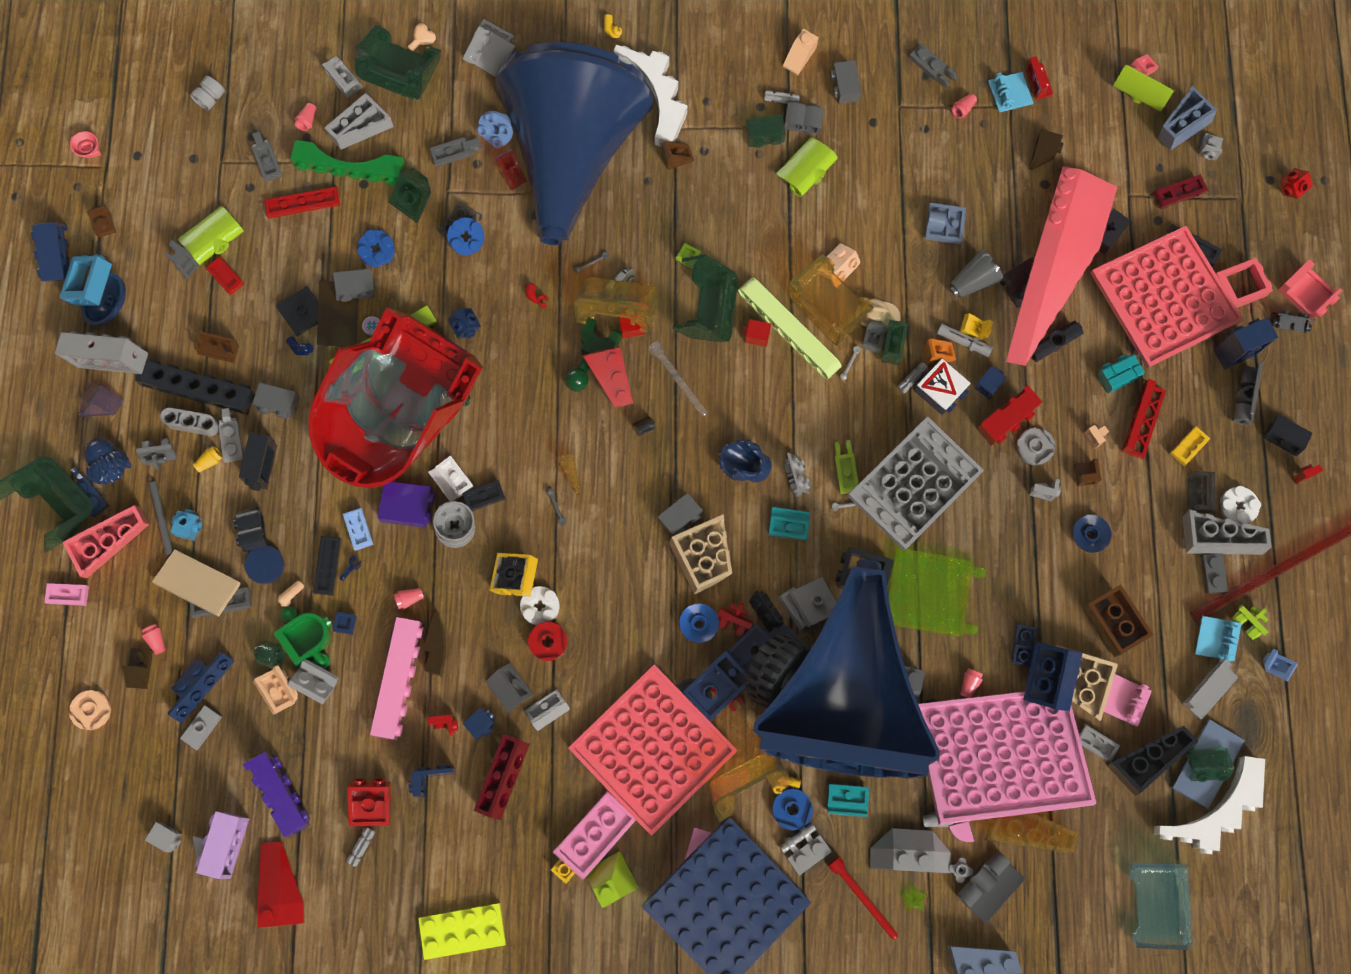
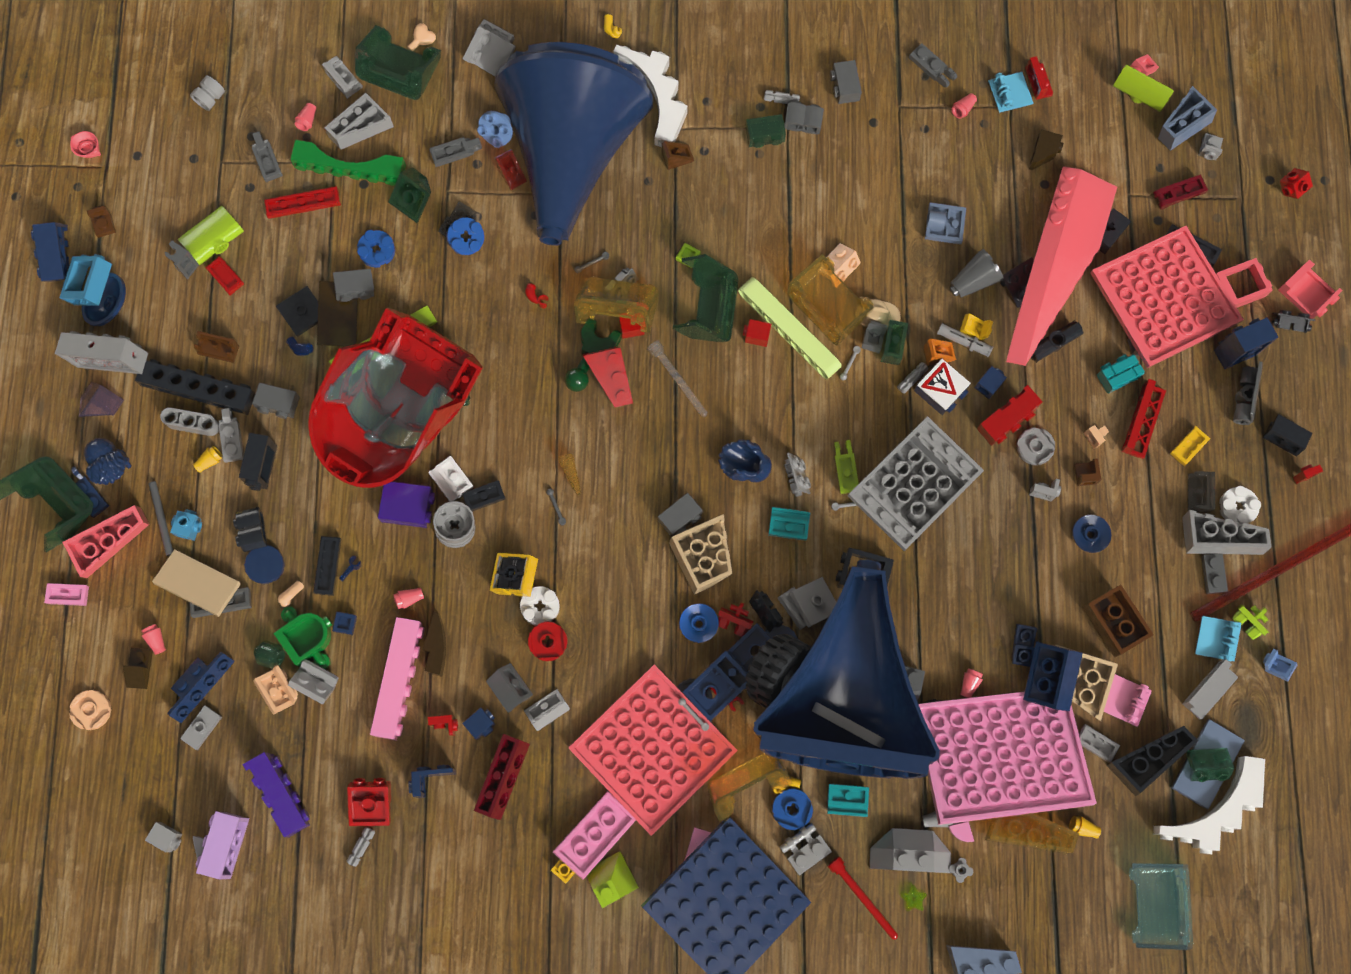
(156, 455): dark grey hips -> none
(278, 891): red wedge -> none
(358, 529): light blue plate -> none
(369, 325): tile -> none
(462, 931): neon yellow plate -> none
(464, 323): dark blue brick -> none
(644, 426): black slope -> none
(704, 726): none -> light grey hinge
(801, 51): light nougat slope -> none
(807, 166): lime panel -> none
(848, 725): none -> light grey beam
(931, 592): clear neon green plate -> none
(990, 886): dark grey panel -> none
(1084, 827): none -> yellow cone

